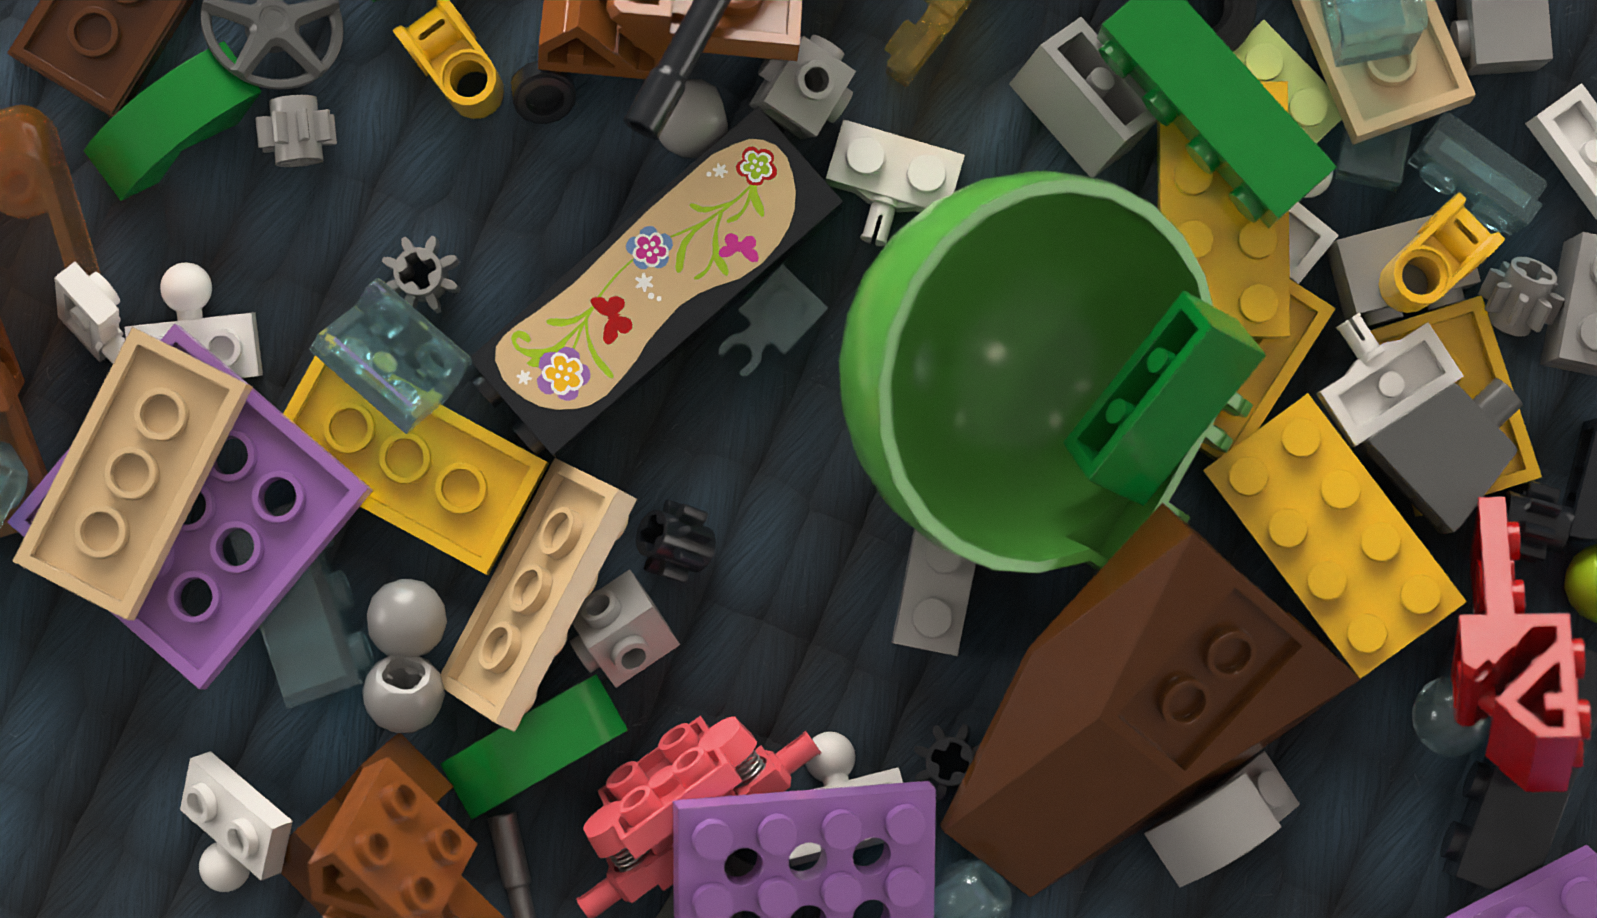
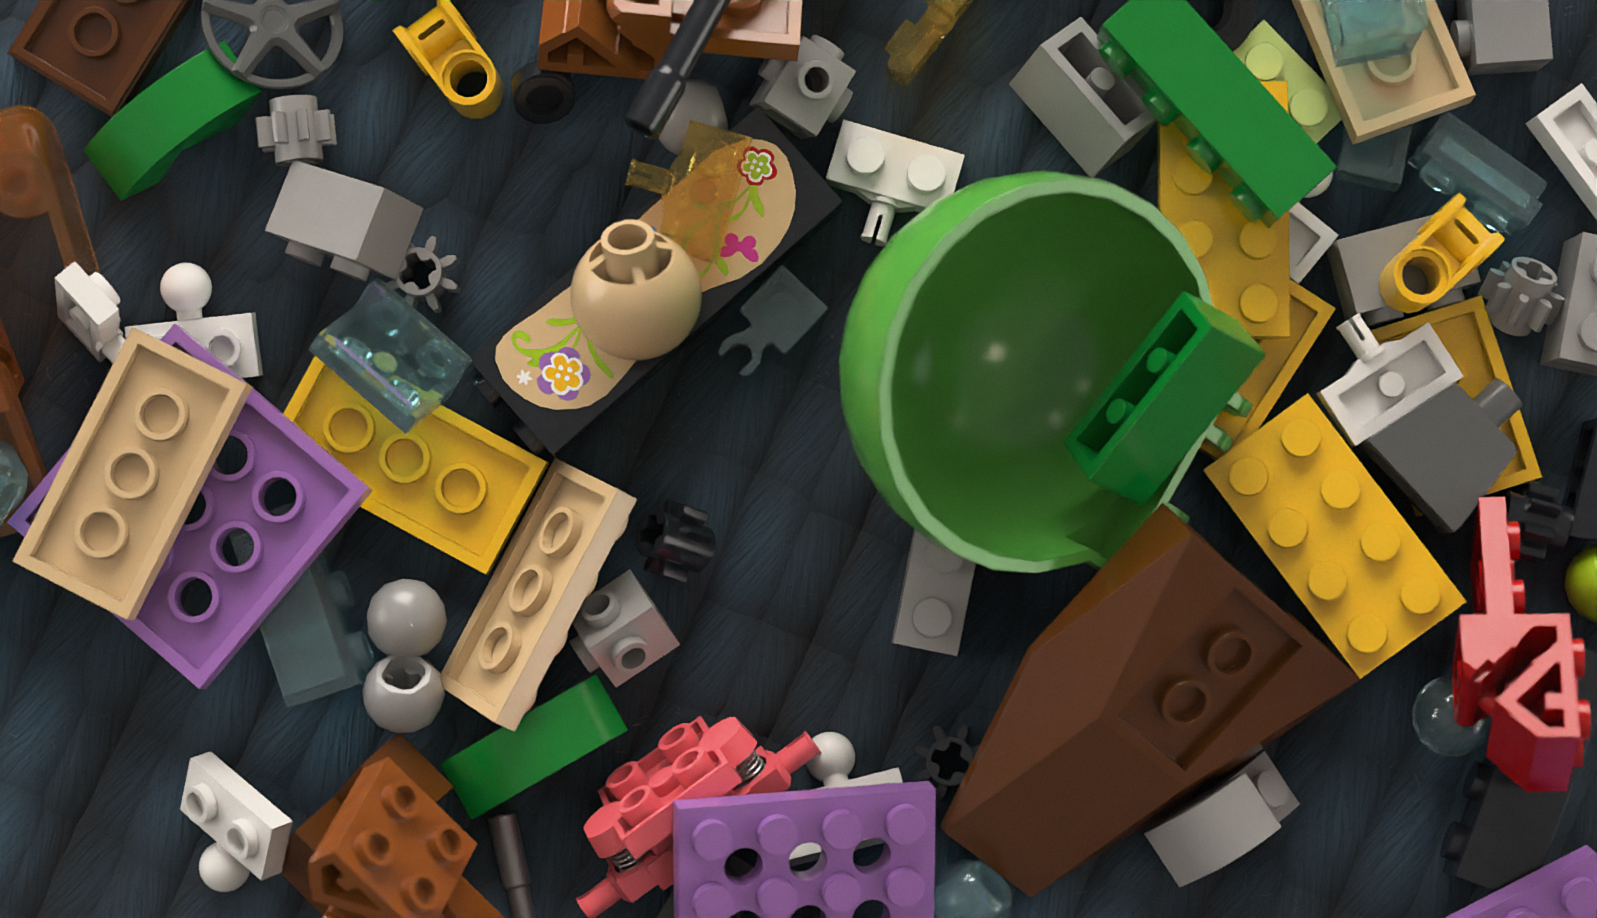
(343, 220): none -> light grey brick
(635, 292): none -> tan brick
(697, 188): none -> clear yellow plate

